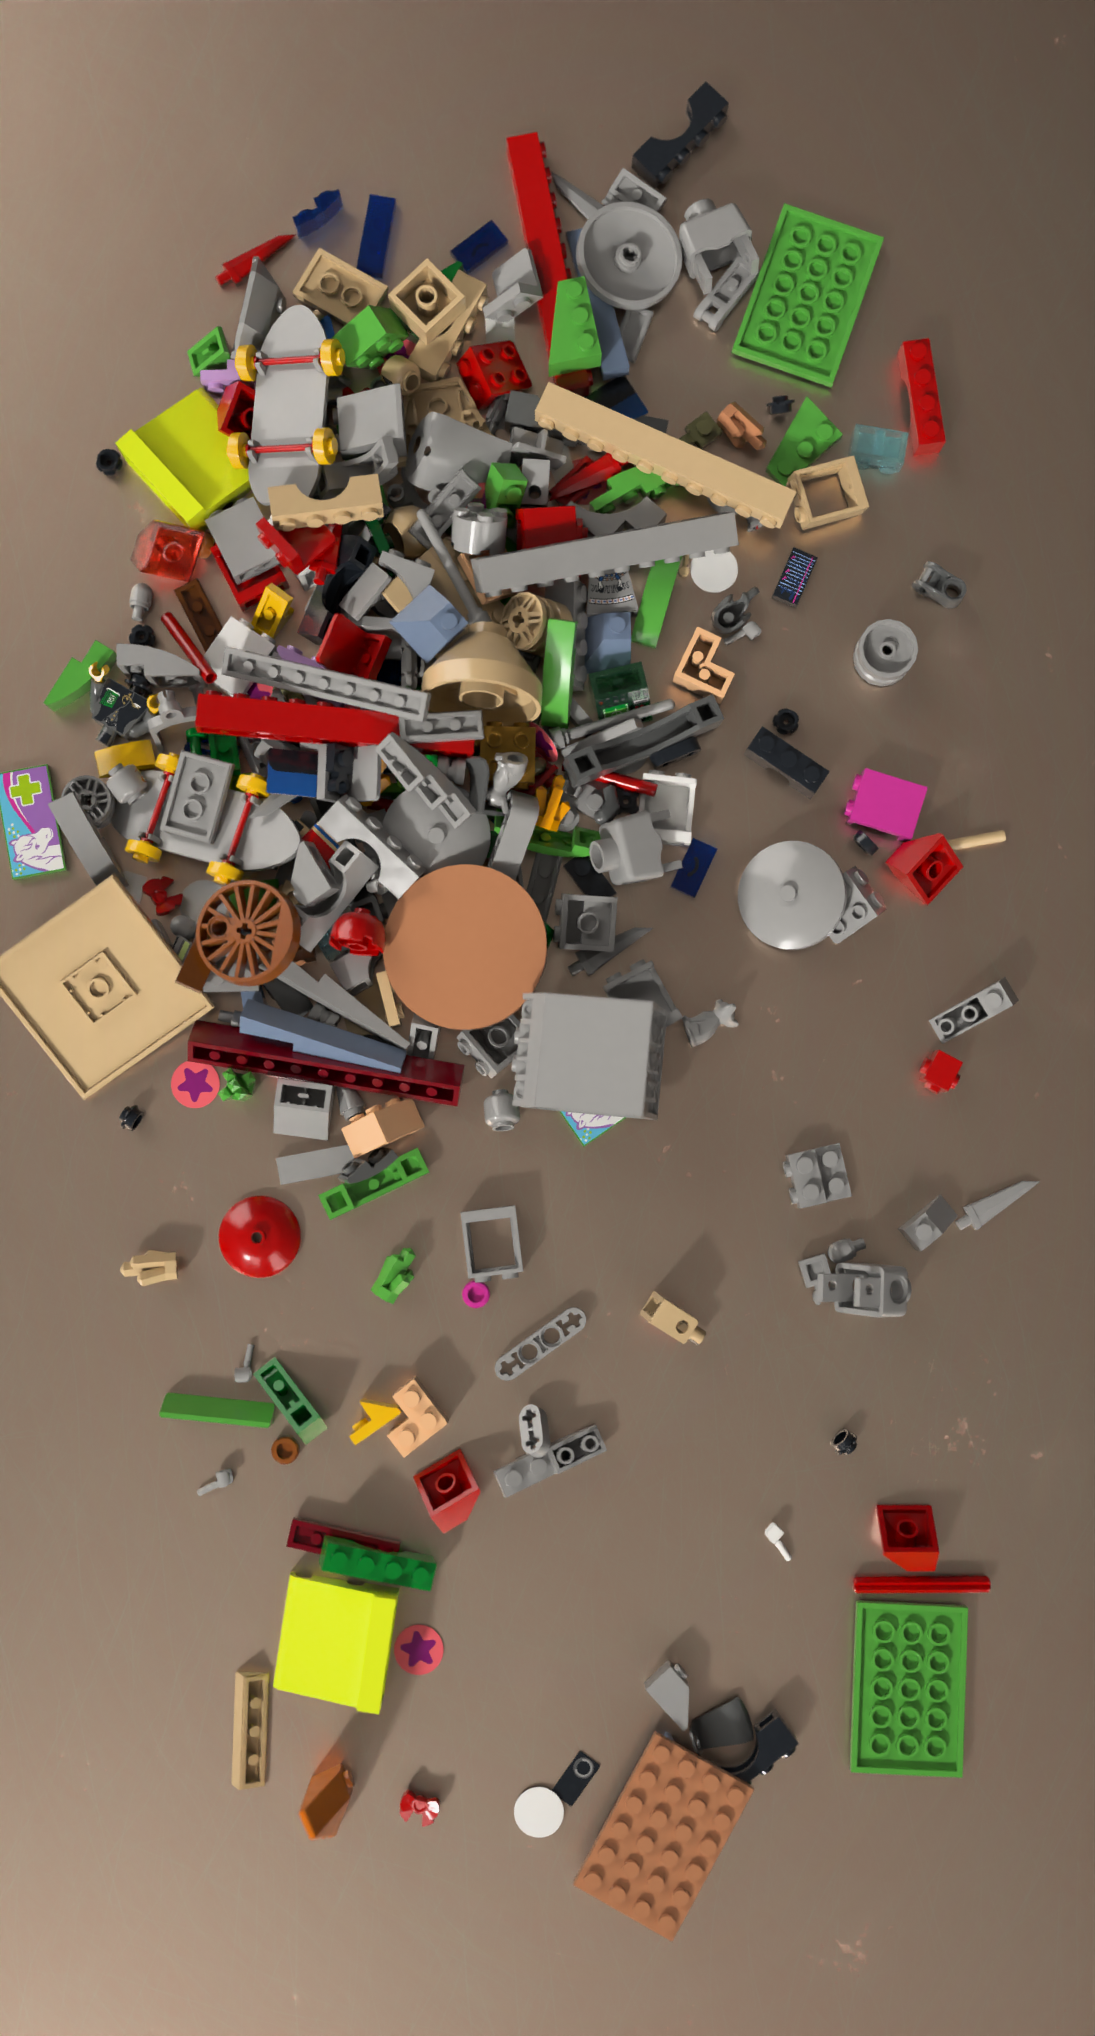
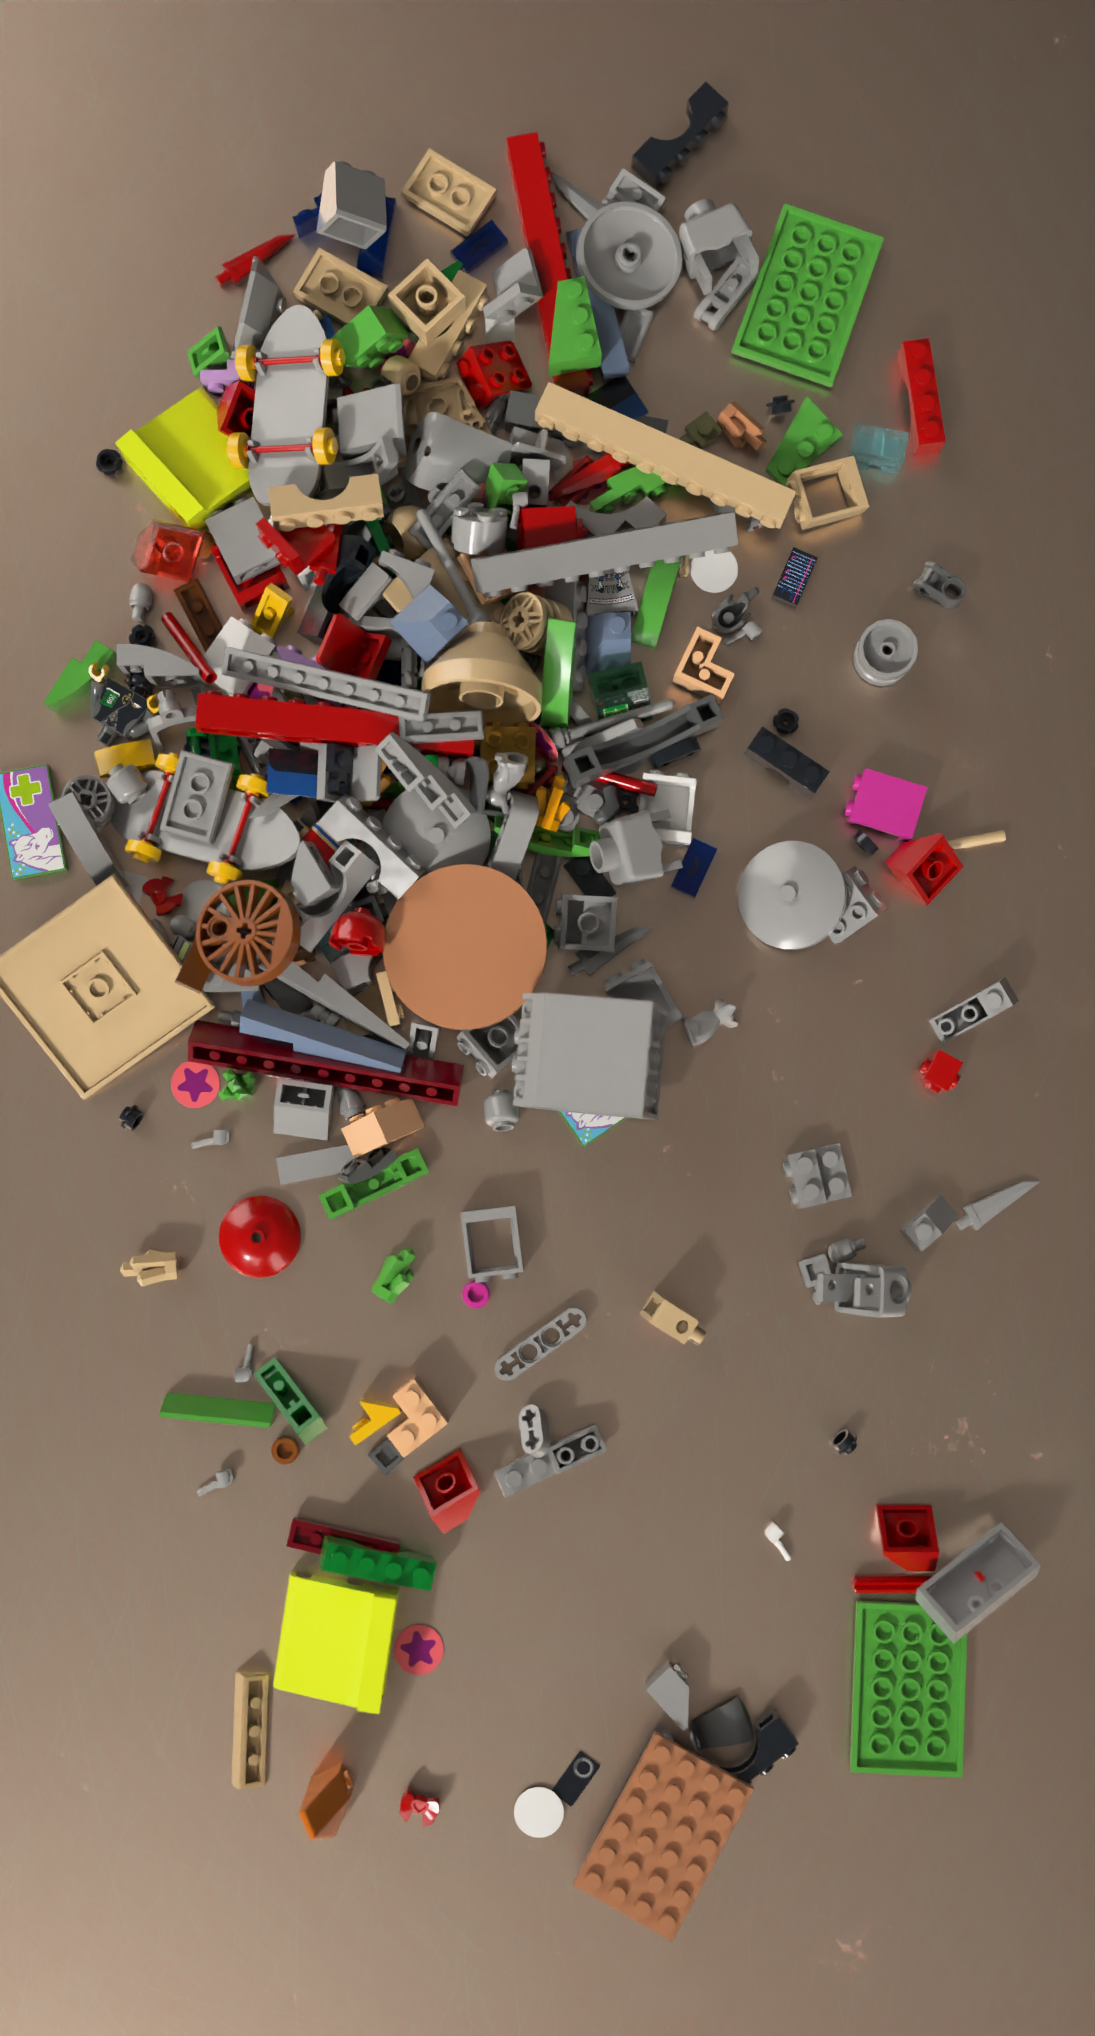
(220, 1137): none -> light grey hand
(352, 205): none -> light grey slope
(386, 1456): none -> dark grey tile
(449, 192): none -> tan plate
(520, 501): none -> light grey hand
(977, 1582): none -> piece

